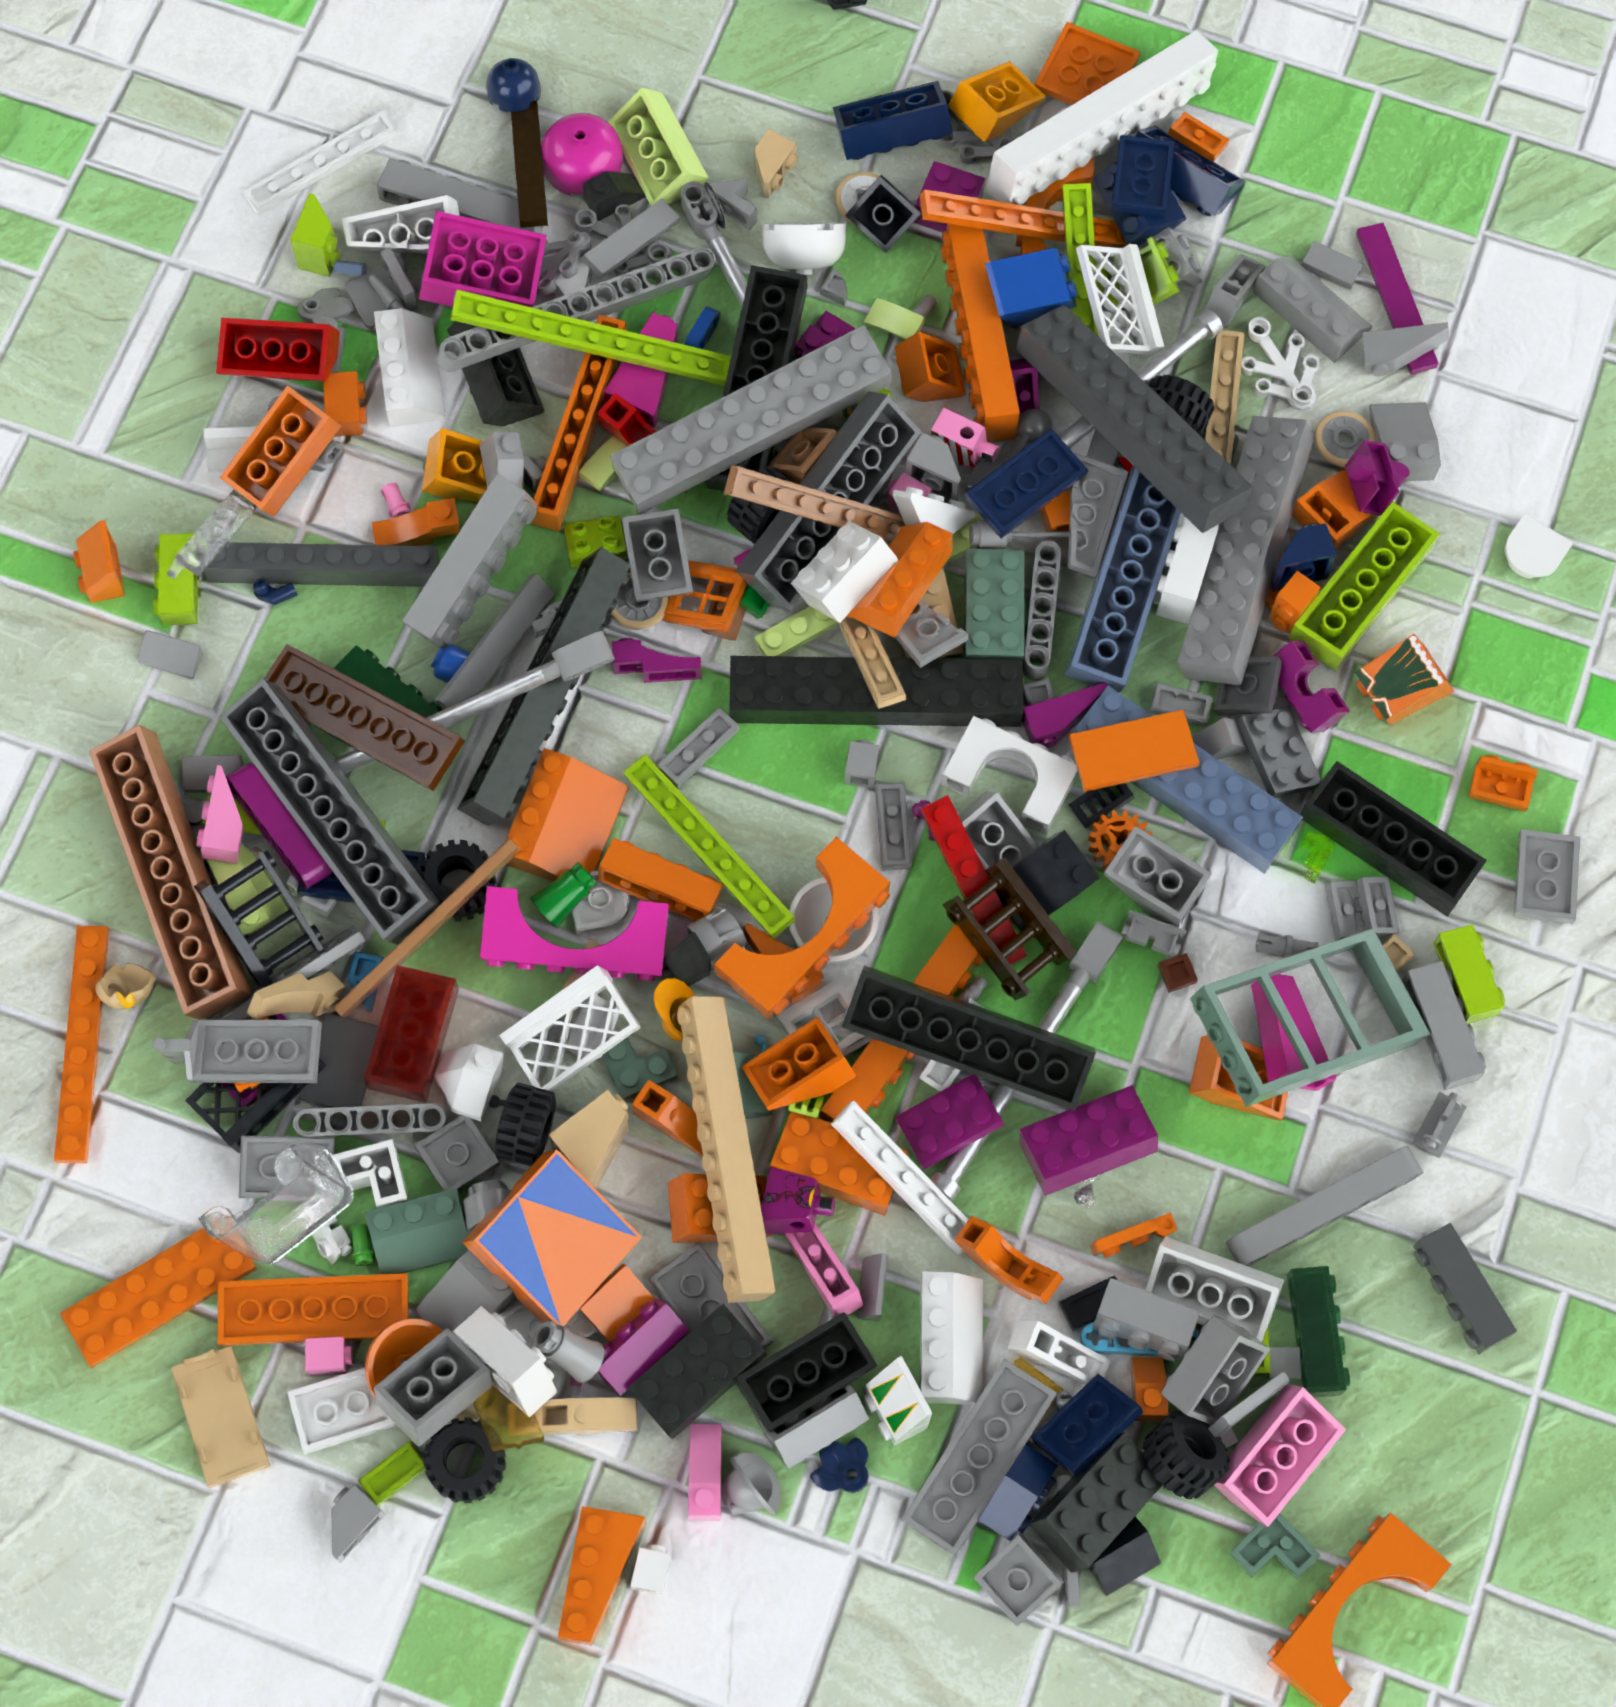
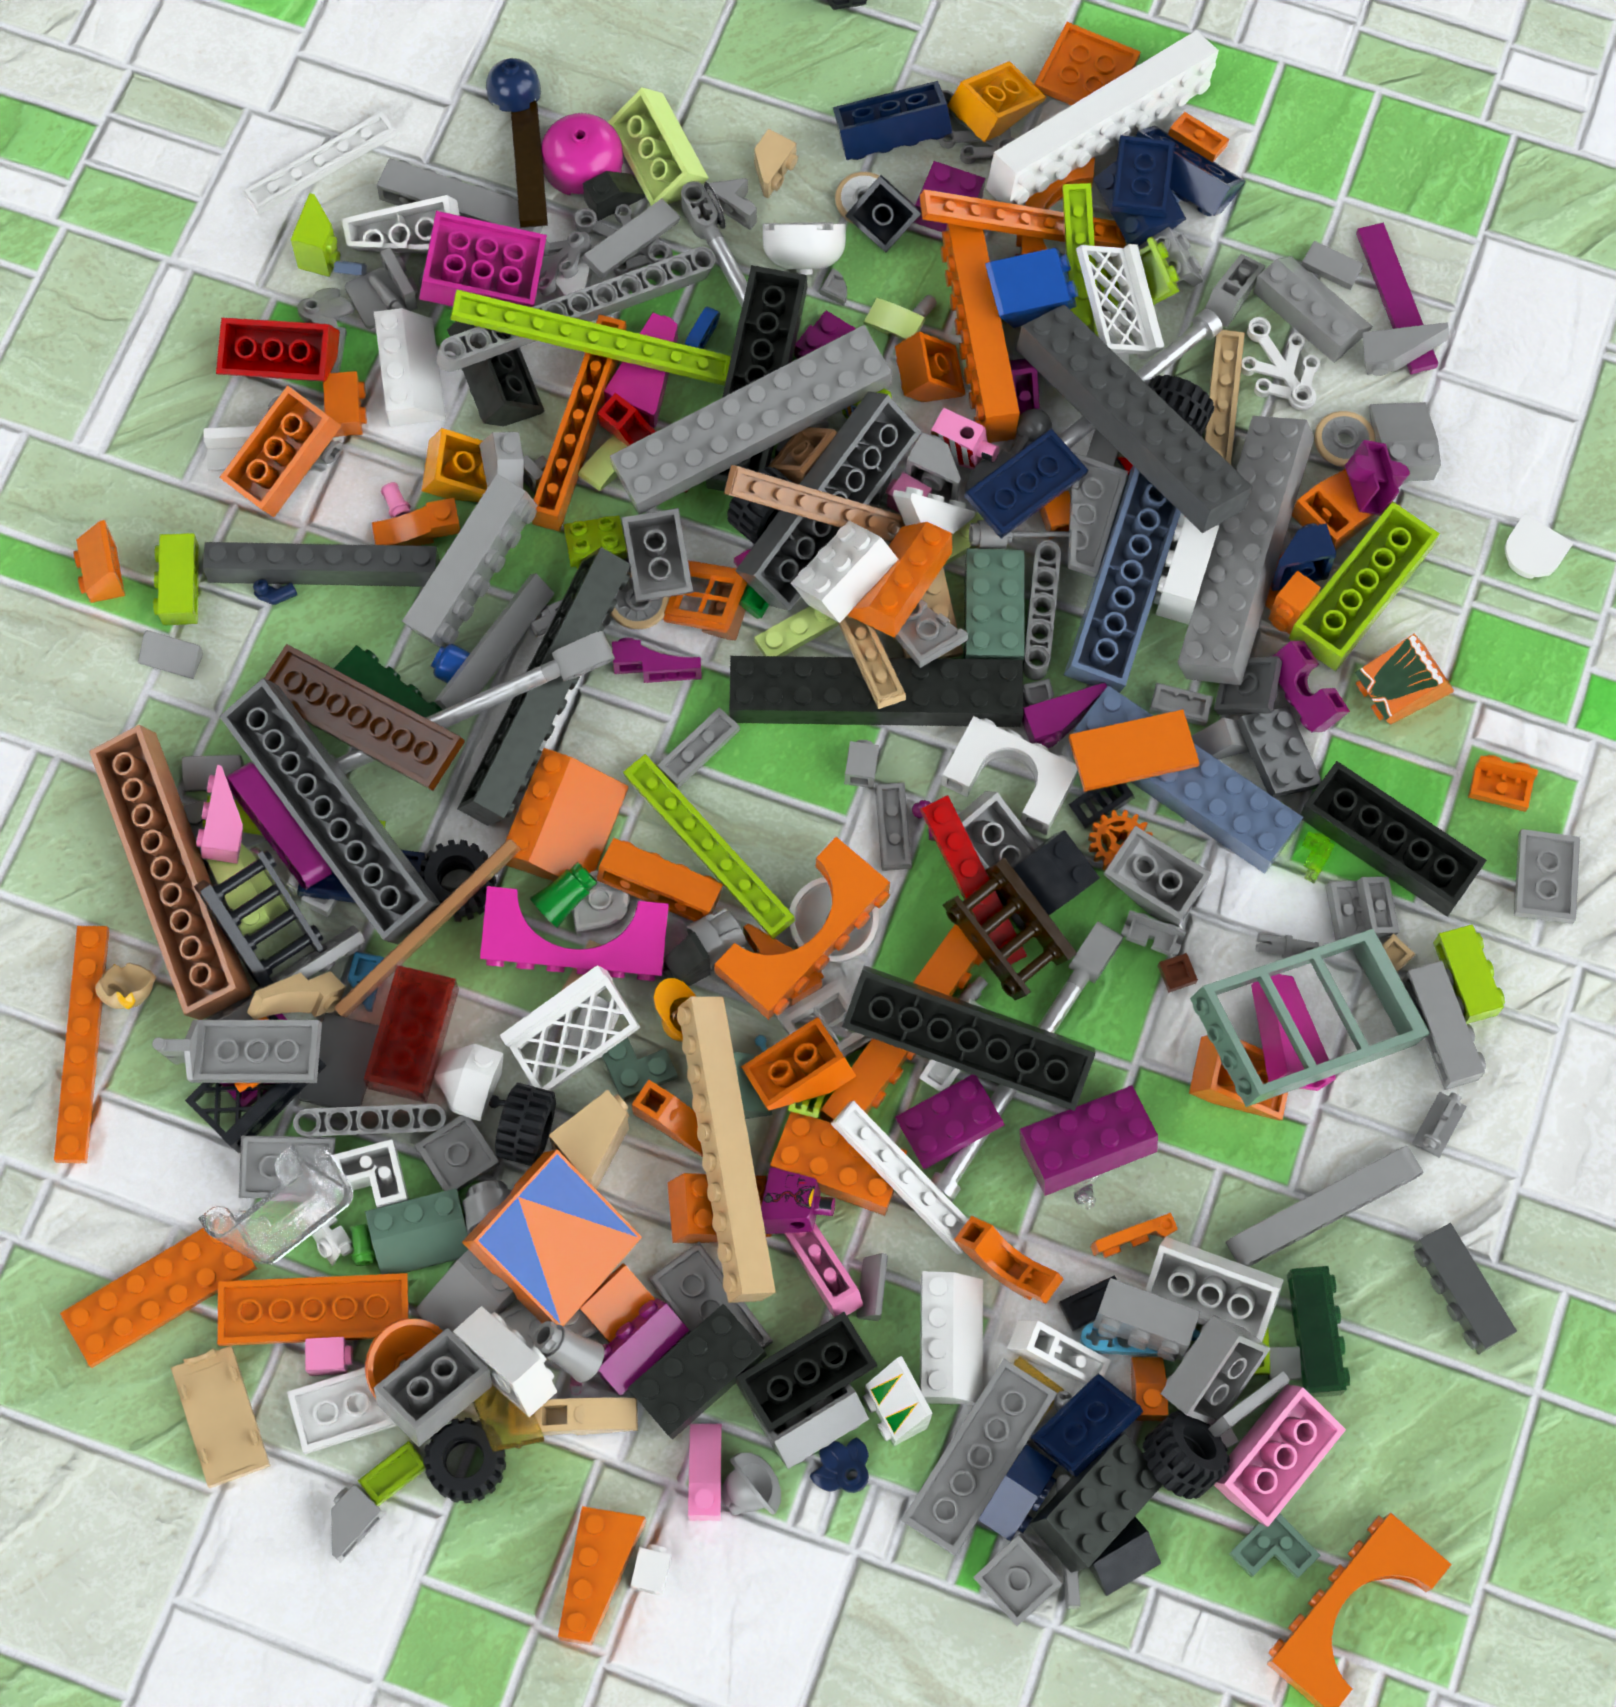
(213, 535): clear fence -> none

